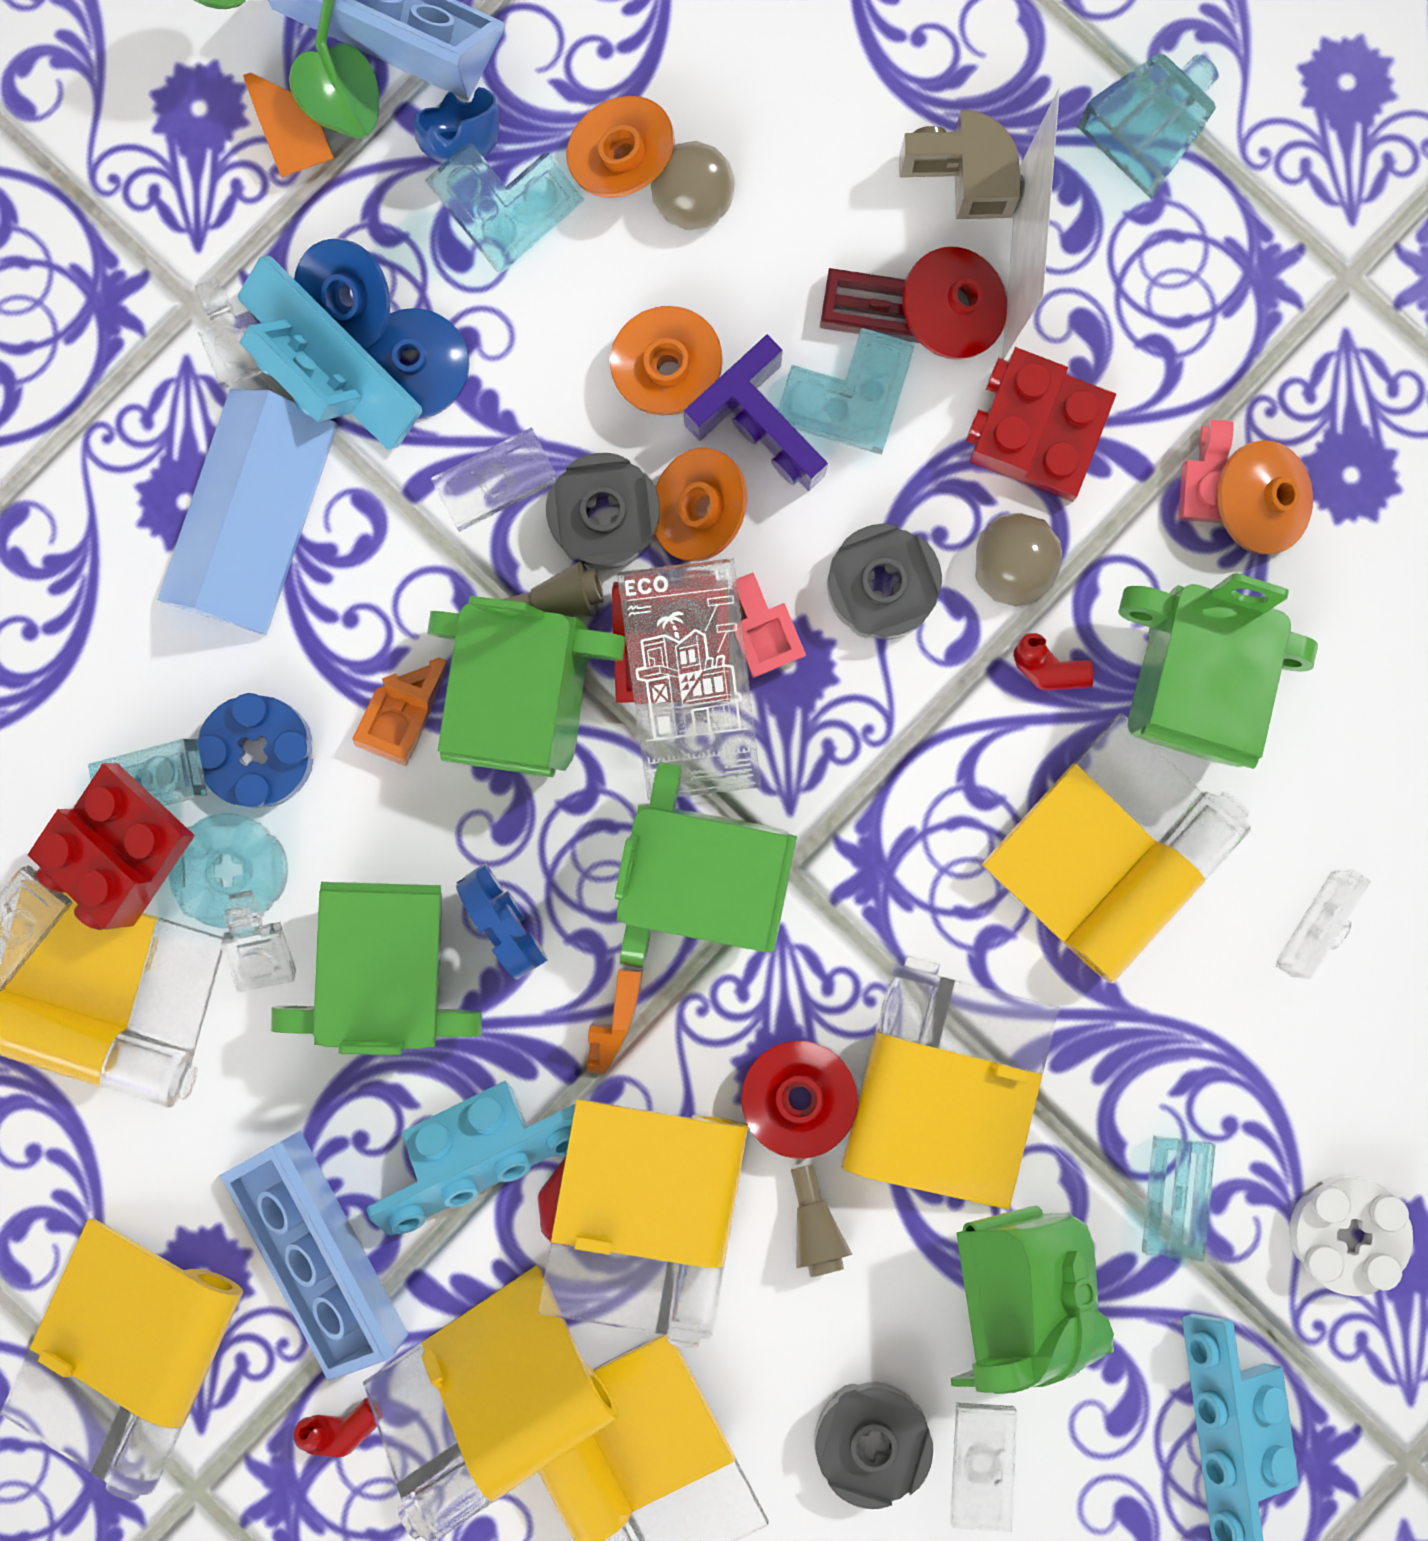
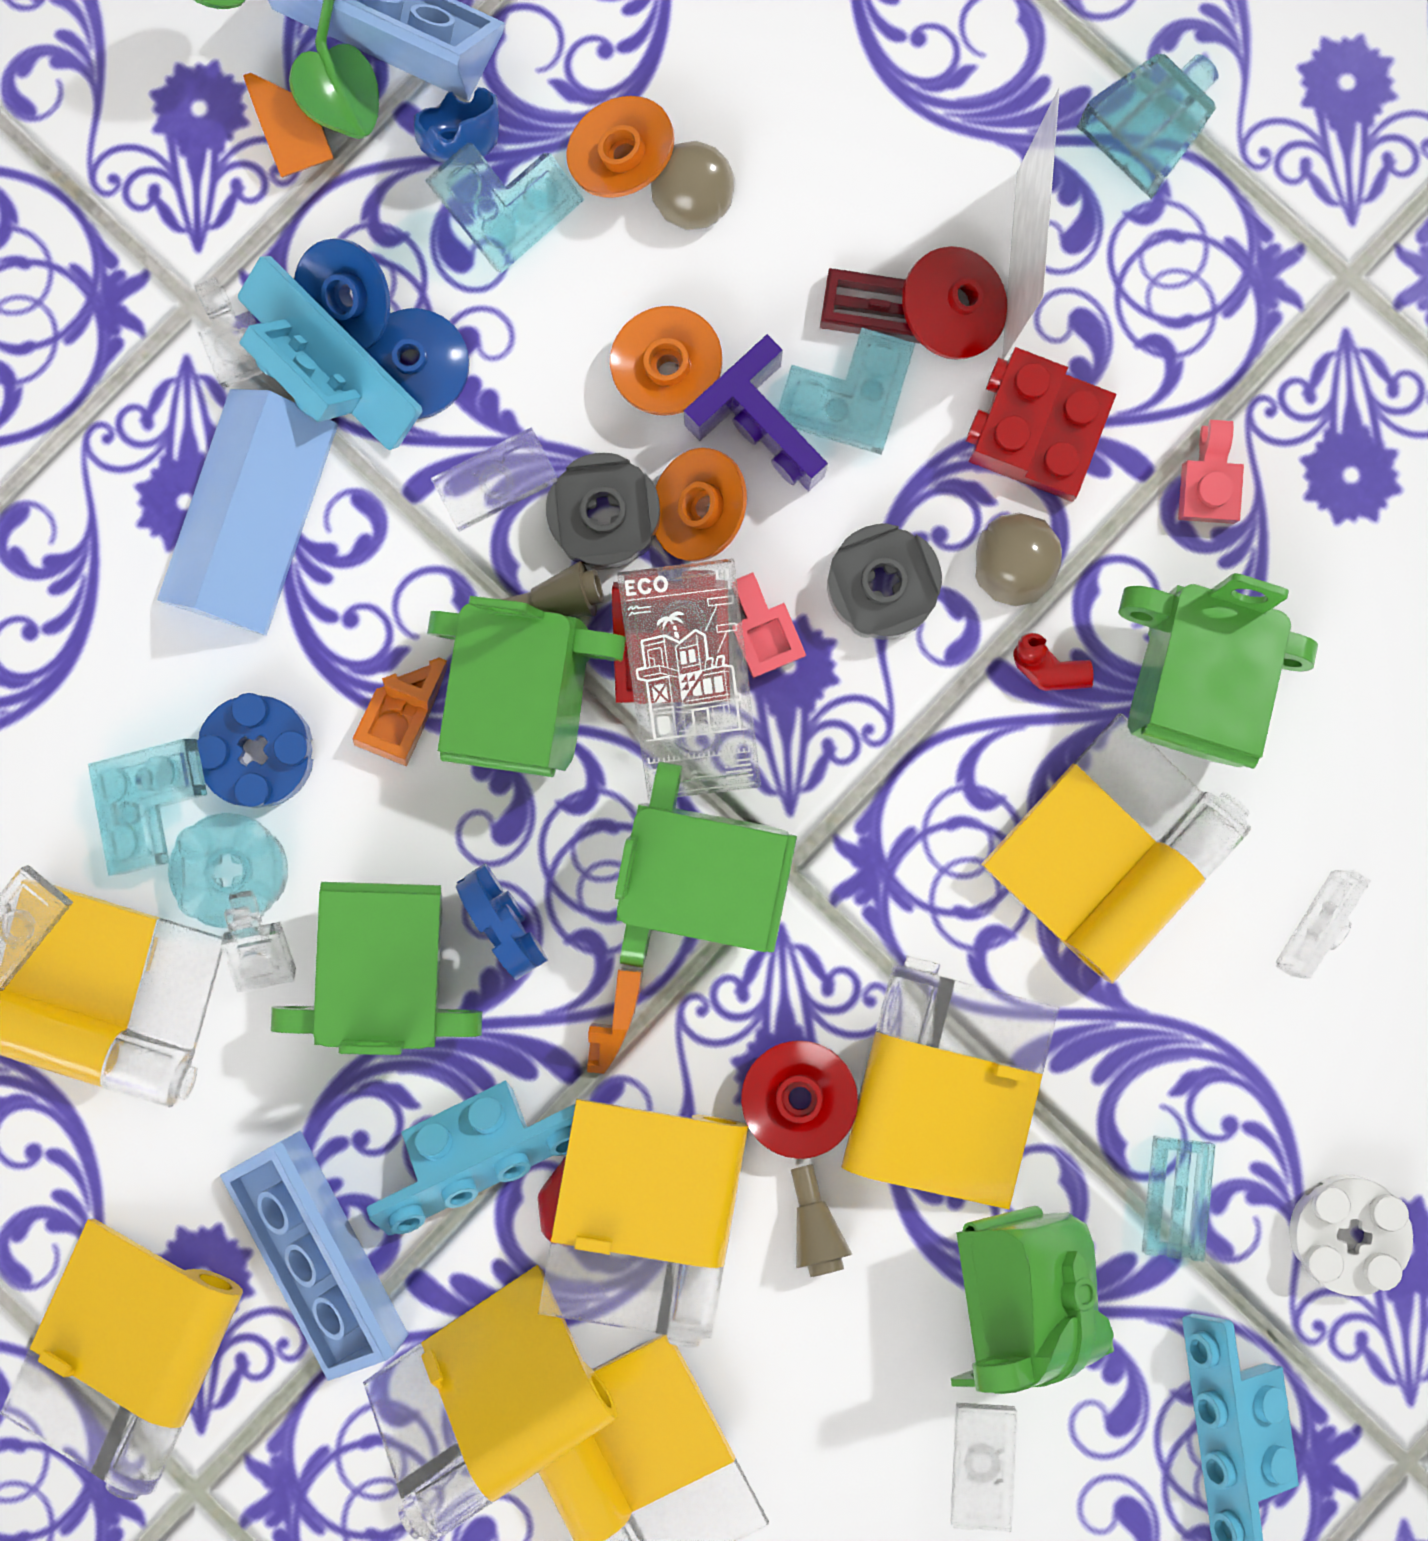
(110, 849): red plate -> none
(334, 1434): red arm -> none
(889, 1474): dark grey plate -> none
(978, 156): dark tan brick -> none
(1265, 497): orange dish -> none

